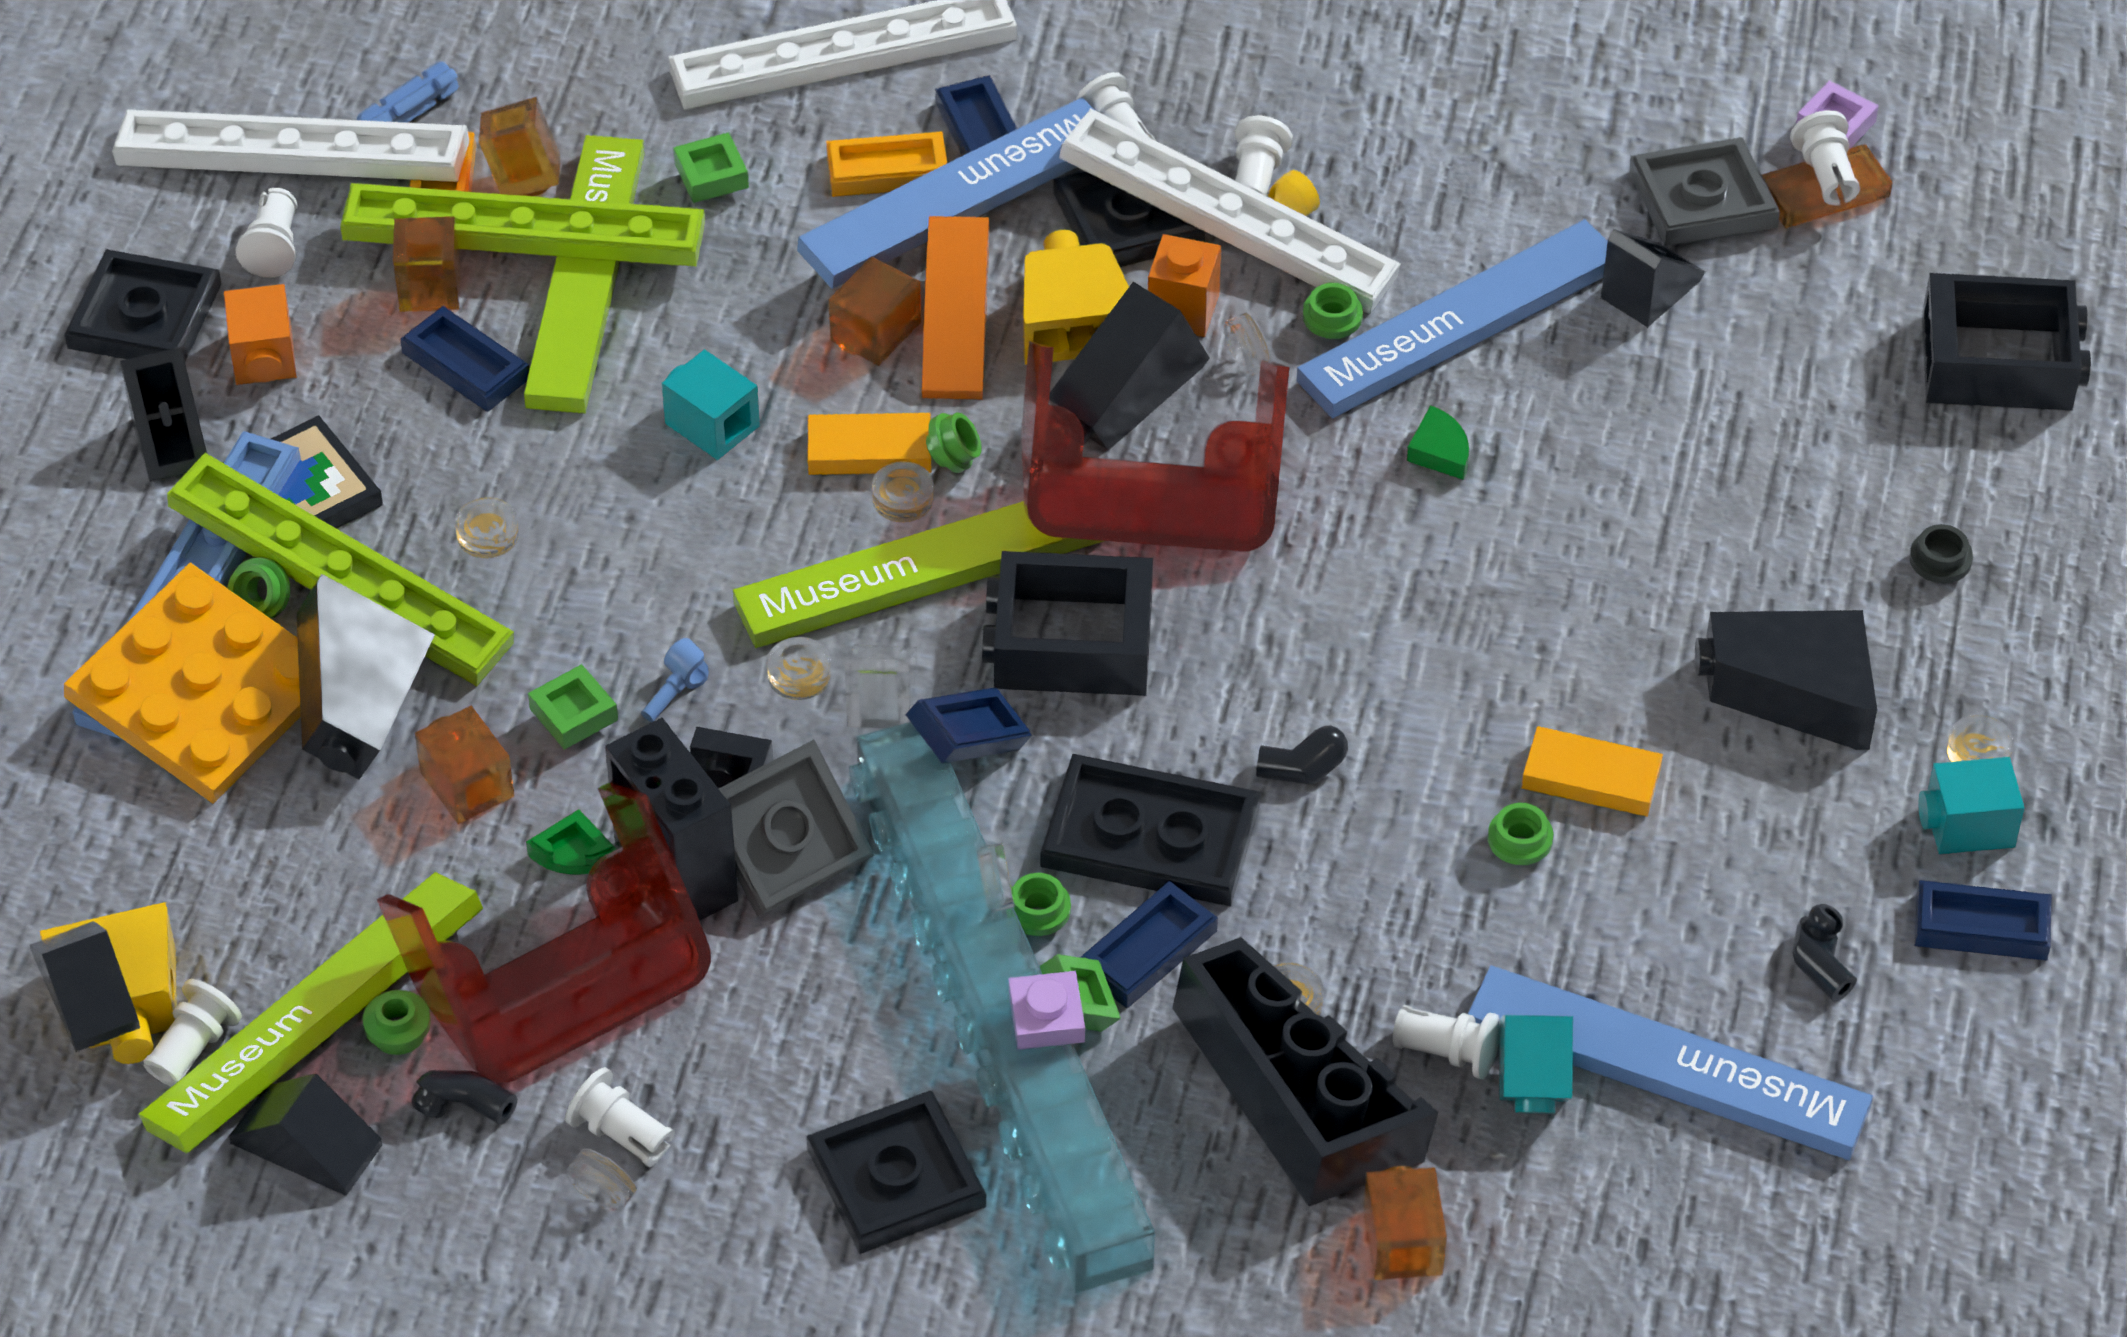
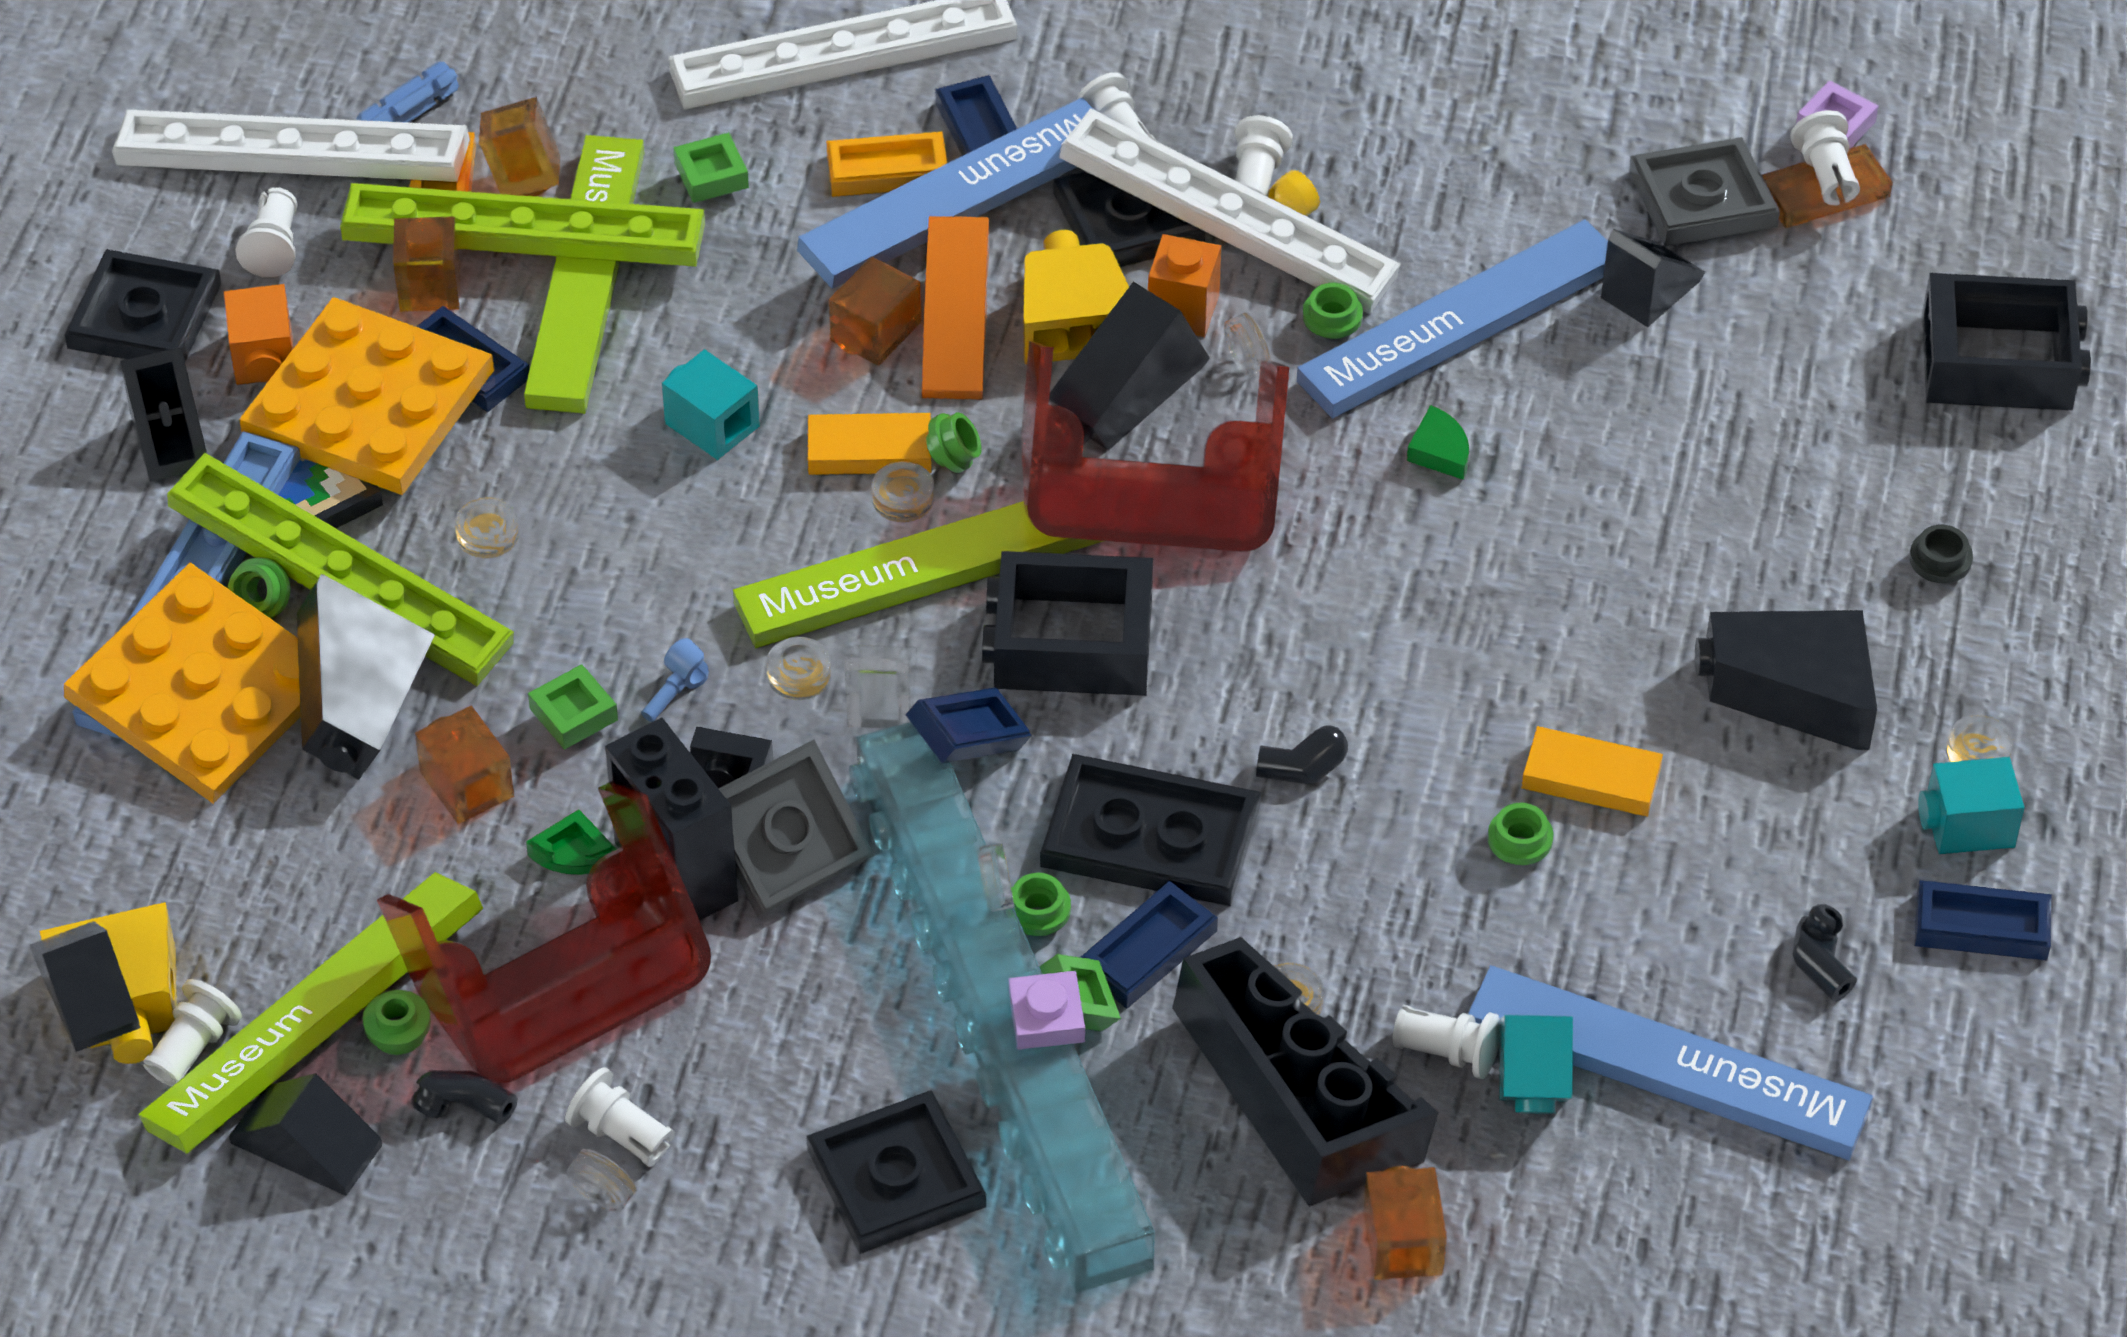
(368, 395): none -> light orange plate

